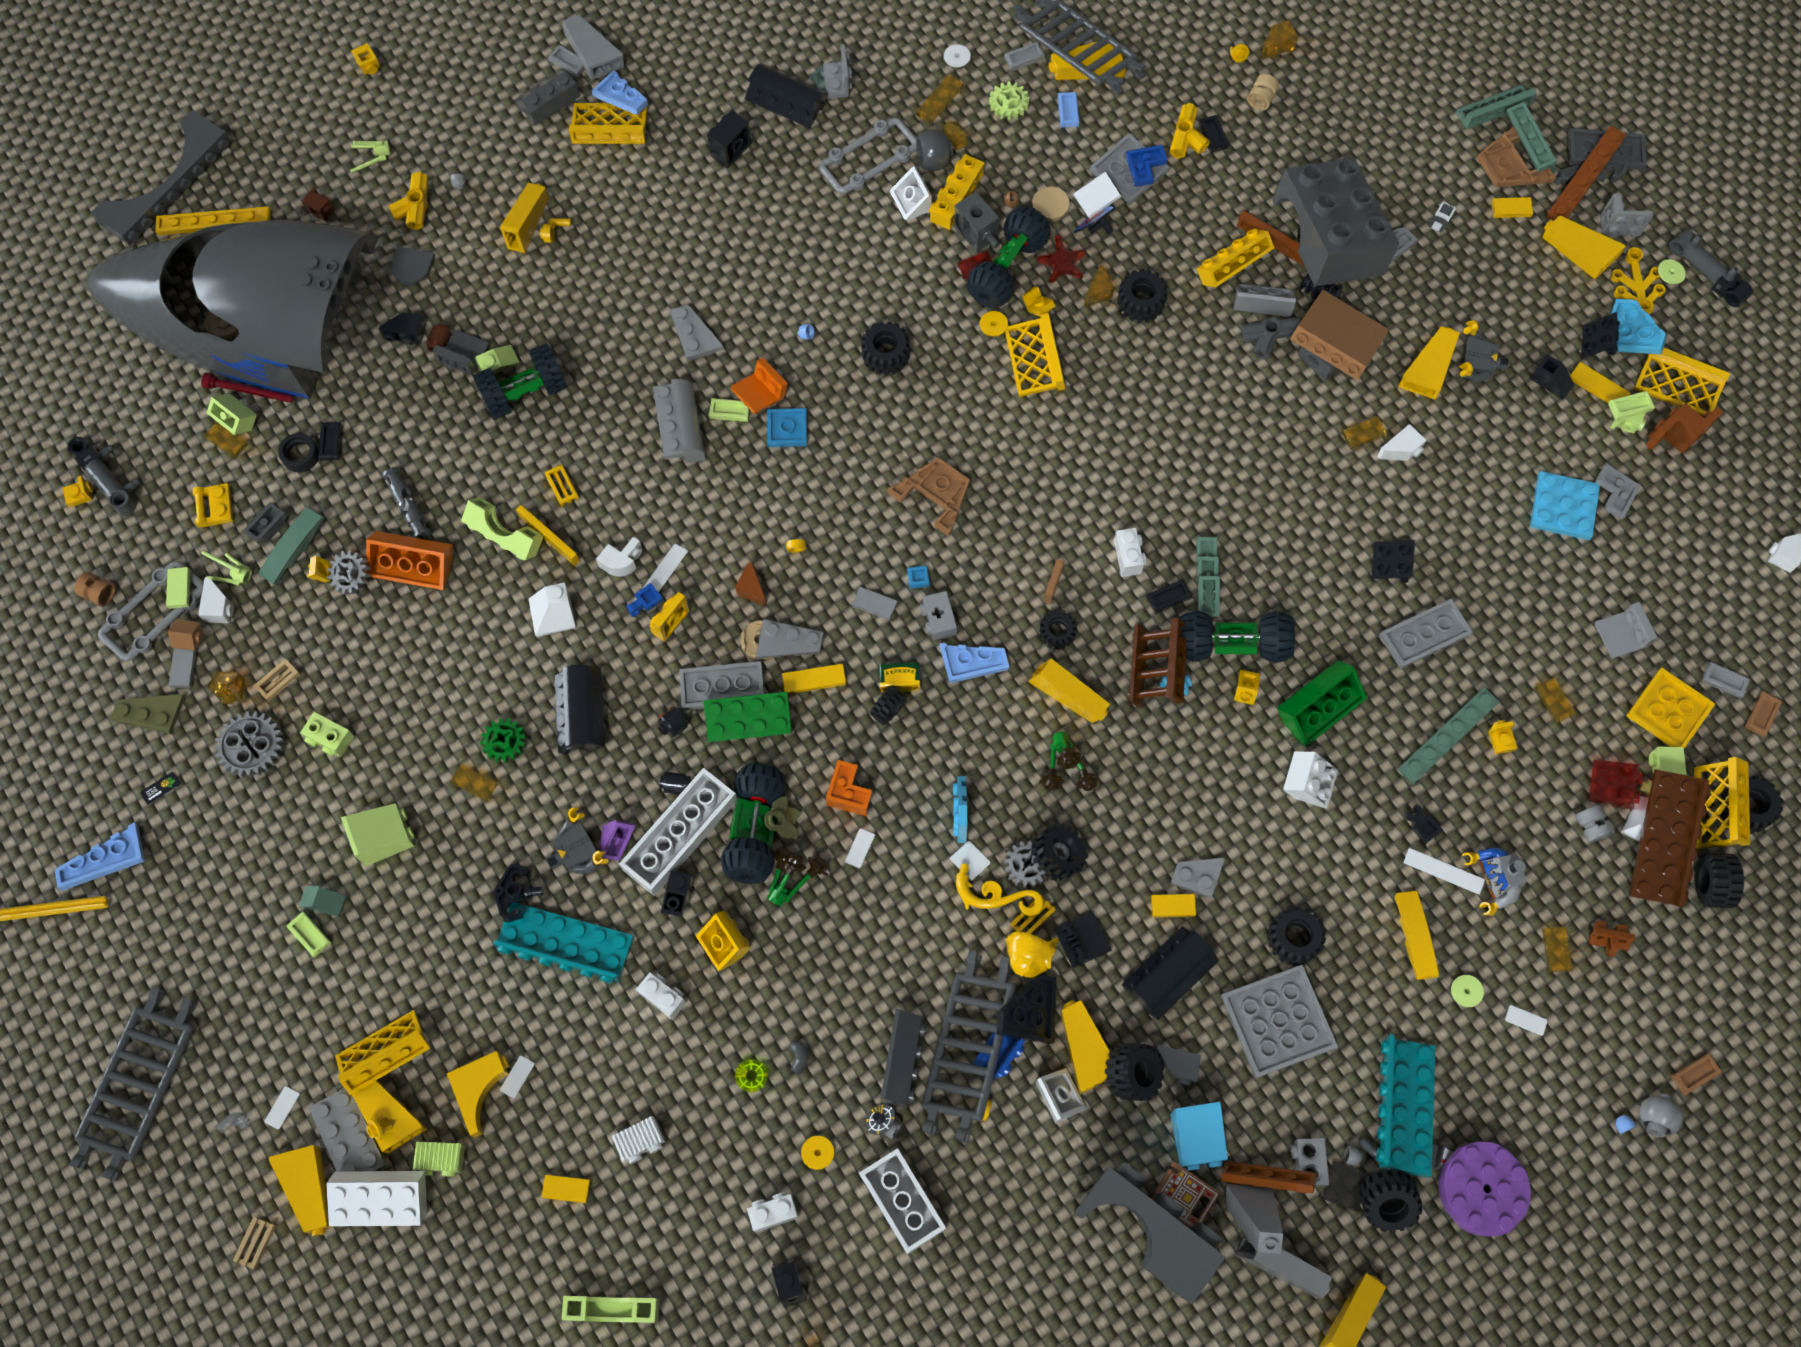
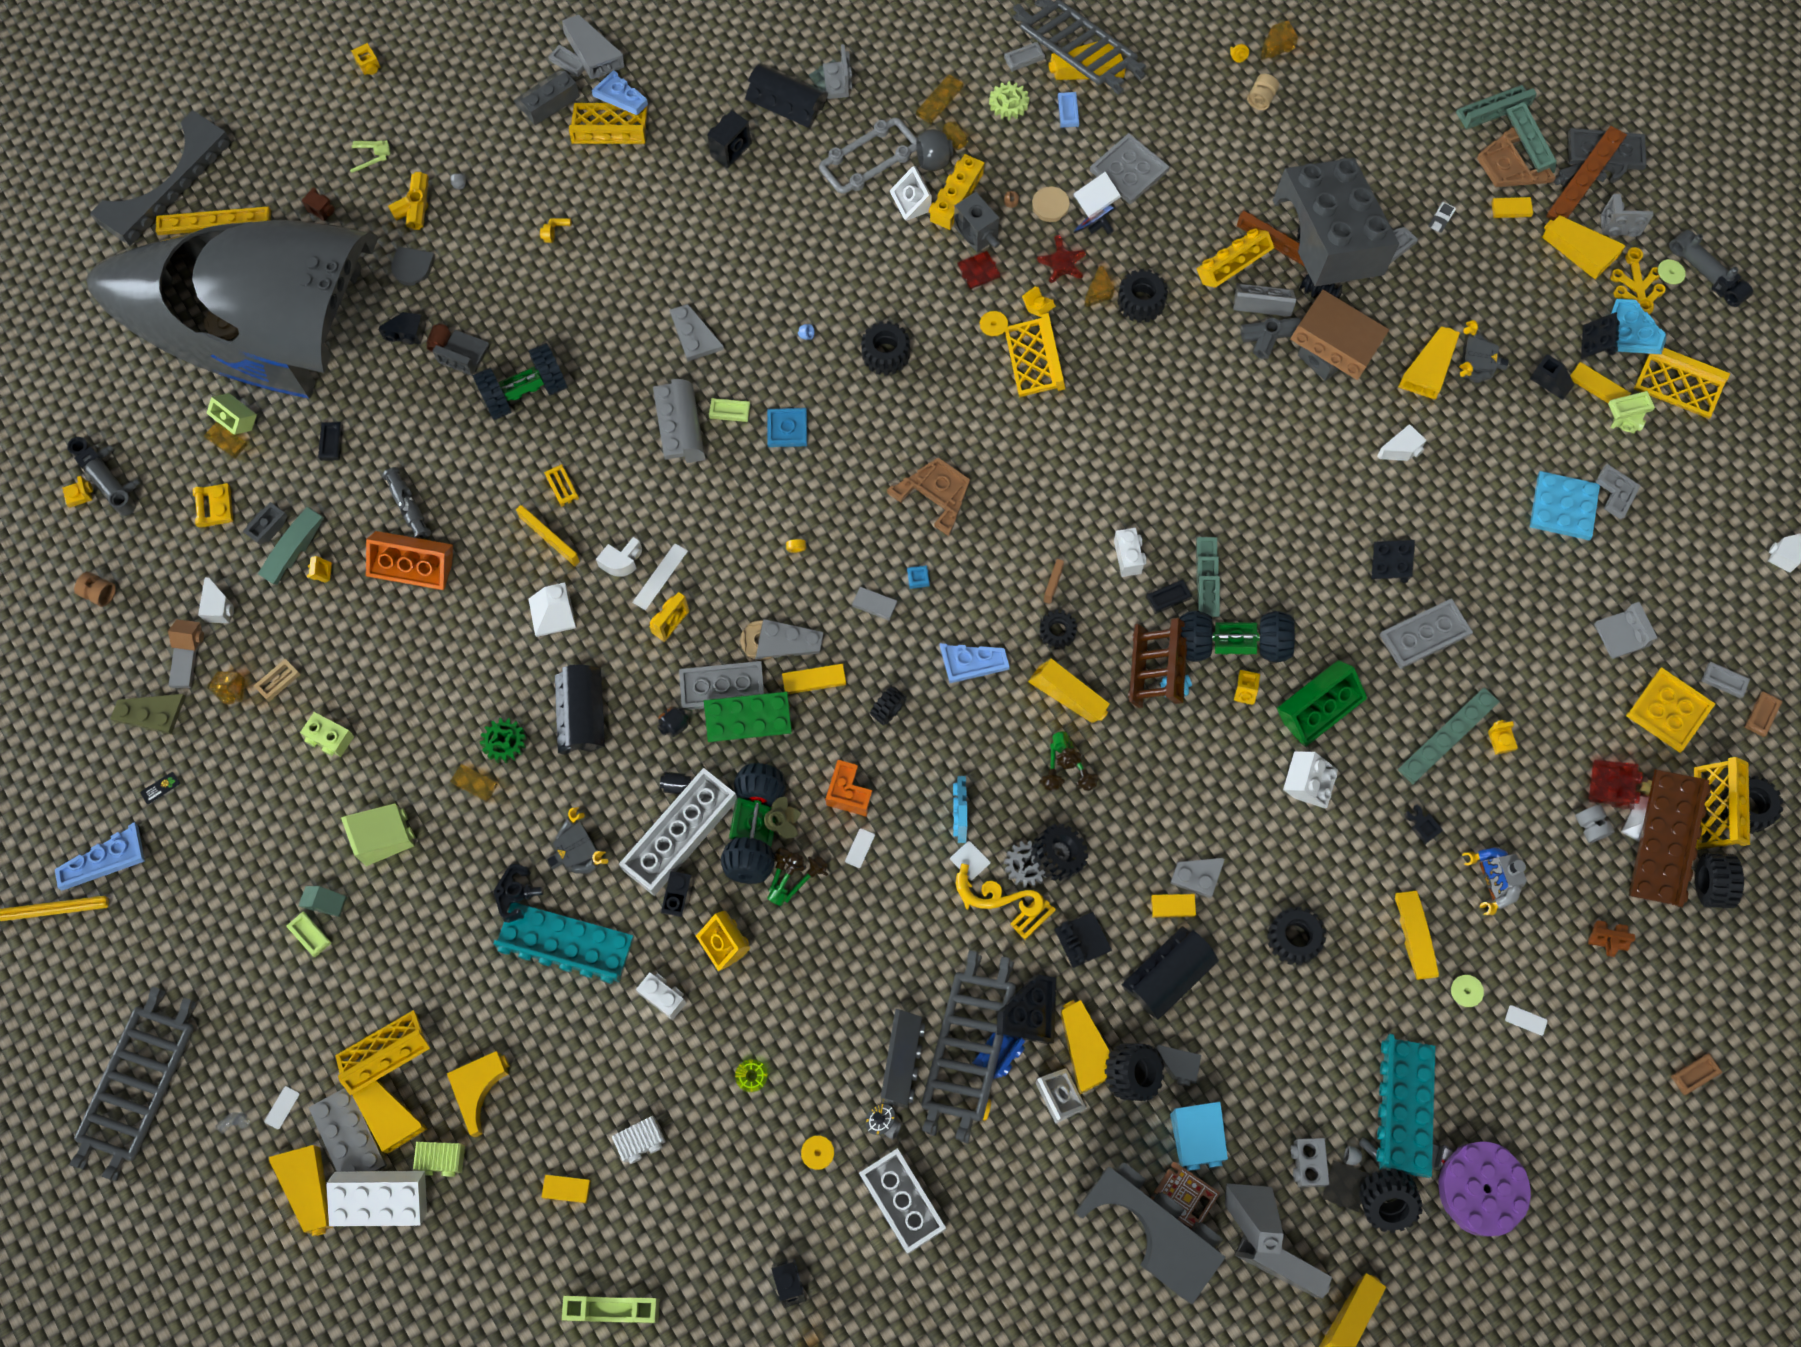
(142, 643): light grey bar -> none
(178, 588): yellowish green tile -> none
(210, 381): dark red piece -> none
(240, 573): yellowish green plant -> none
(245, 1242): tan tile -> none
(265, 732): light grey gear -> none
(293, 440): black tyre -> none
(348, 572): light grey gear -> none
(375, 1129): yellow plate -> none
(482, 517): yellowish green arch -> none
(497, 359): yellowish green slope -> none
(517, 1076): white sticker -> none
(524, 217): yellow slope -> none
(615, 838): medium lavender slope -> none
(646, 598): blue plate -> none
(749, 586): dark orange slope -> none
(761, 388): orange bracket -> none
(772, 1213): white brick -> none
(801, 1056): dark grey arm -> none
(901, 675): yellow piece -> none
(940, 605): light grey brick -> none
(957, 55): white piece -> none
(991, 281): black plate -> none
(1029, 953): yellow head -> none
(1142, 160): blue plate -> none
(1186, 135): yellow piece -> none
(1214, 133): black tile -> none
(1269, 1177): dark orange plate -> none
(1279, 1021): light grey plate -> none
(1364, 432): clear yellow tile -> none
(1444, 871): white sticker -> none
(1555, 700): clear yellow tile -> none
(1557, 949): clear yellow tile -> none
(1624, 1124): light blue hinge -> none
(1663, 1115): light grey plant -> none
(1668, 759): yellowish green slope -> none
(1683, 427): dark orange bracket -> none

